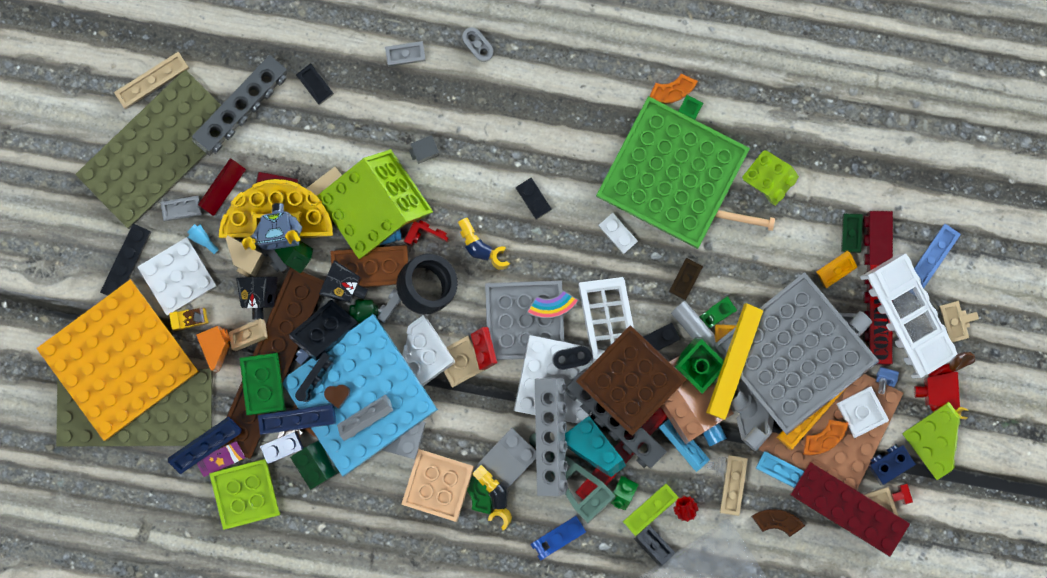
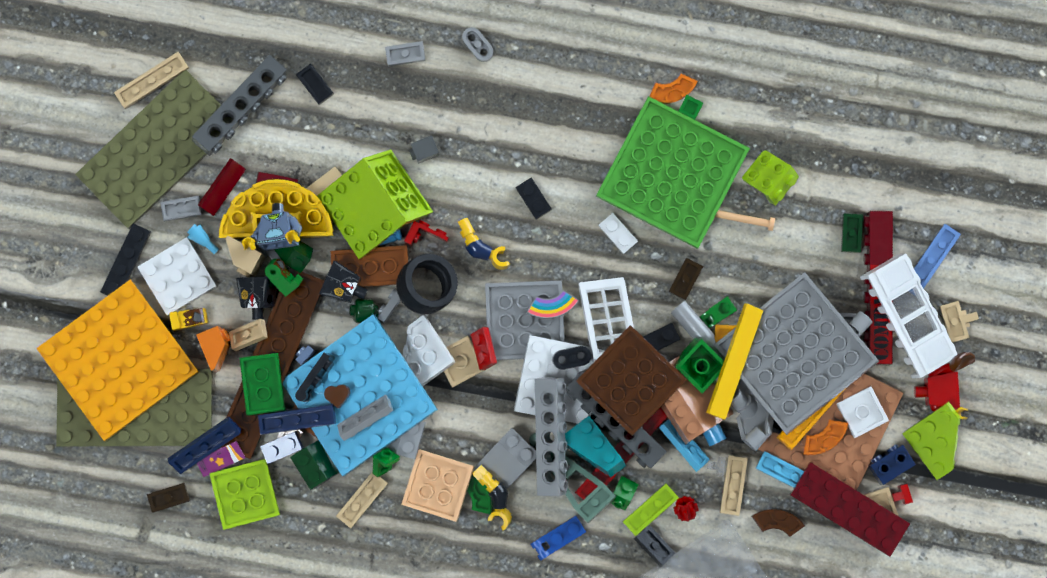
(168, 497): none -> dark brown plate
(282, 277): none -> green leg
(323, 330): black plate -> none
(361, 500): none -> tan plate
(383, 461): none -> green bracket
(836, 269): light orange plate -> none
(886, 377): medium blue piece -> none

